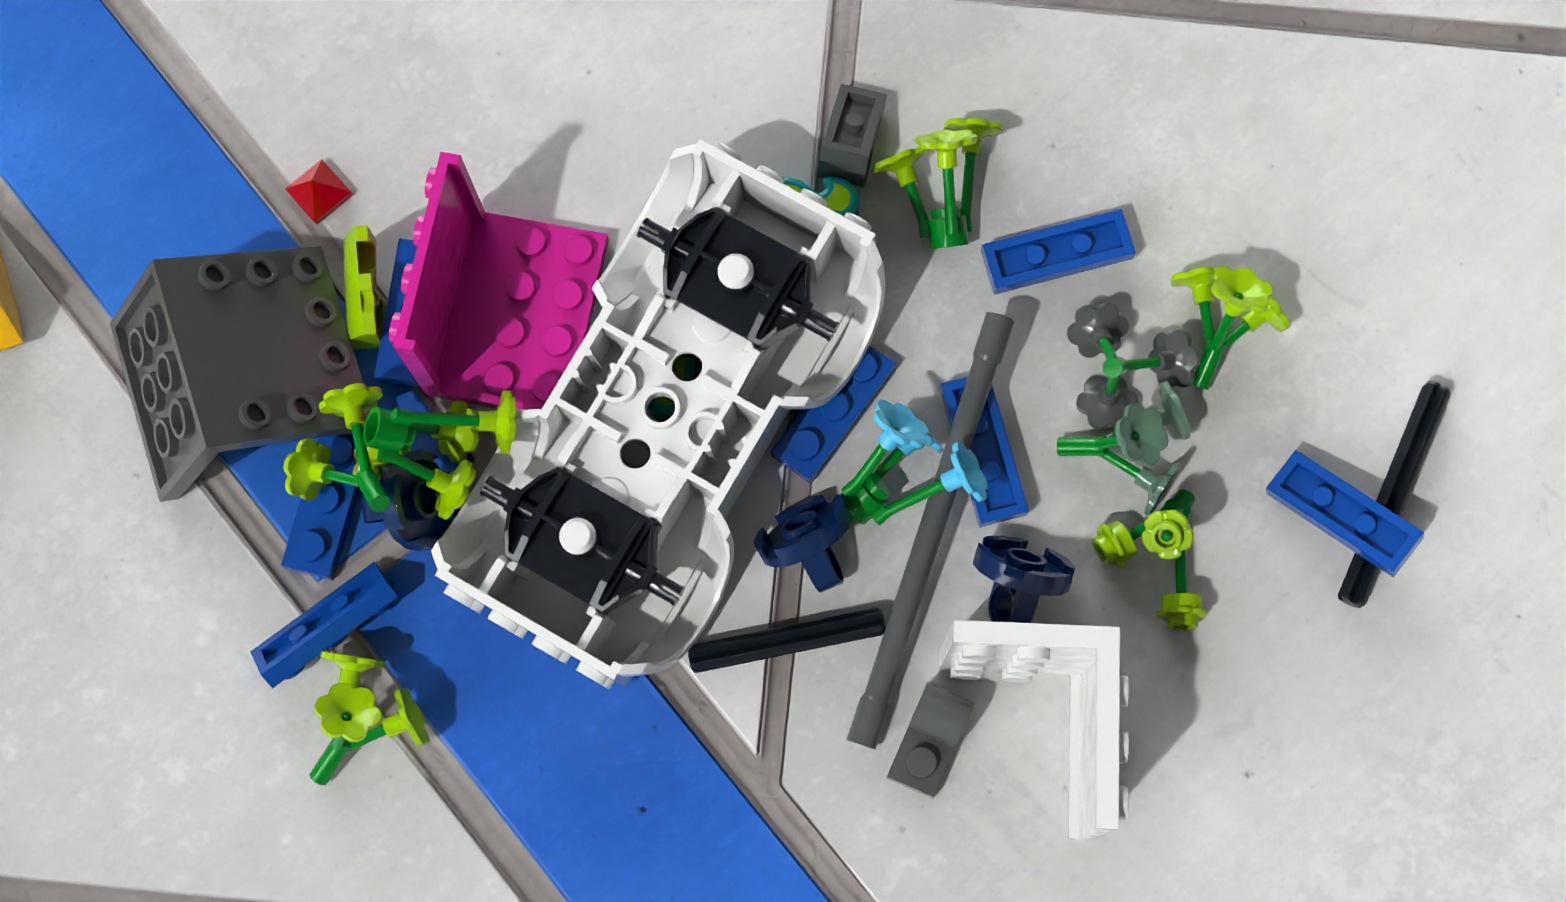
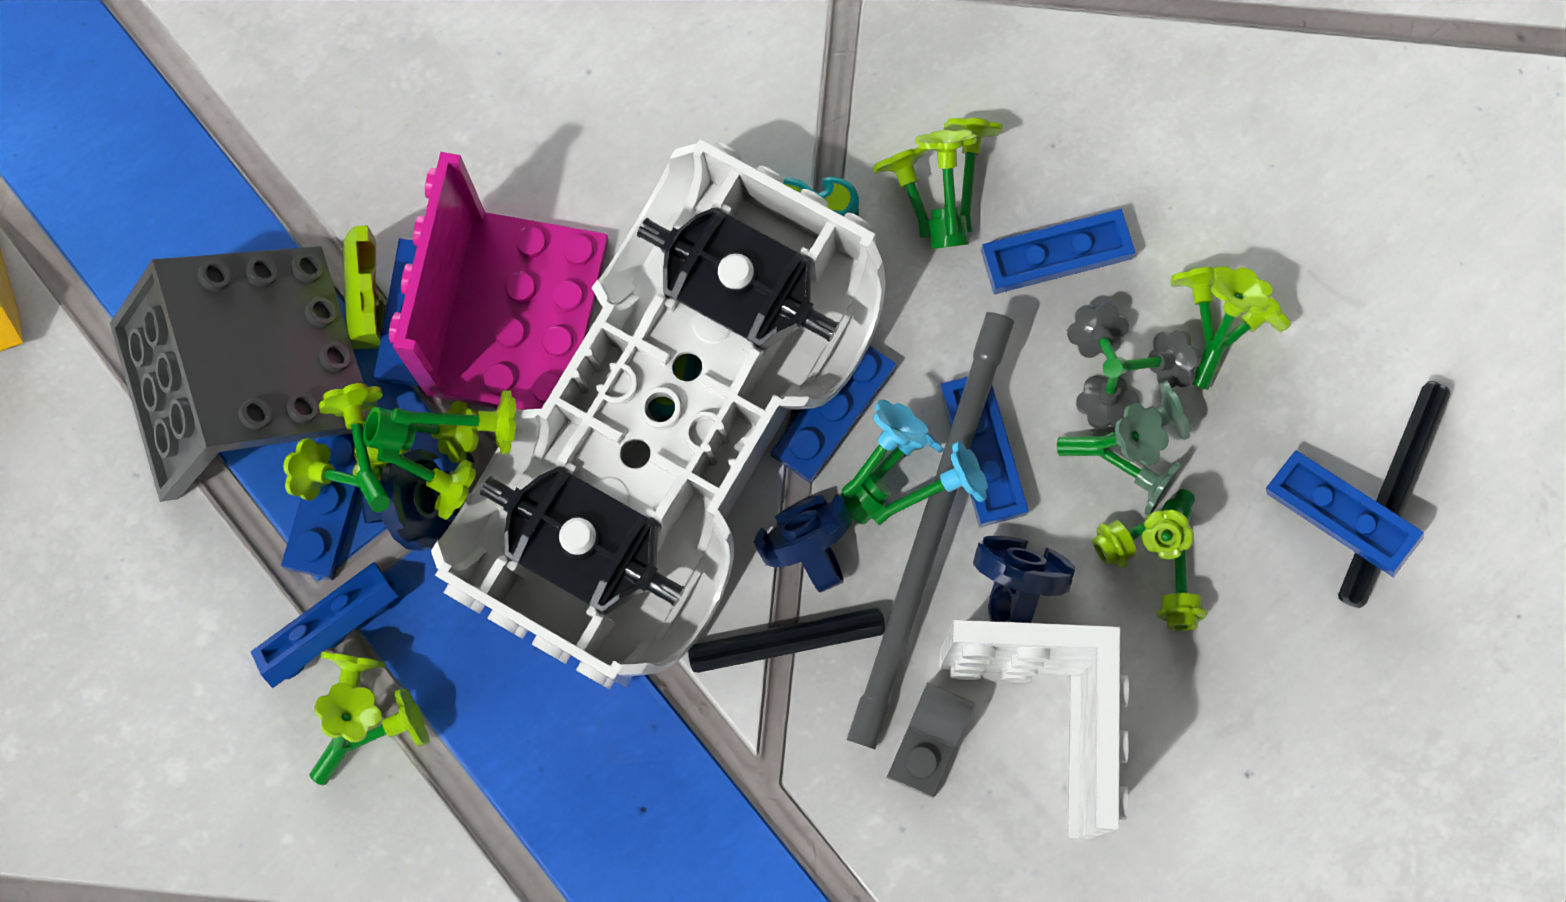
(318, 191): red slope -> none
(851, 135): dark grey plate -> none

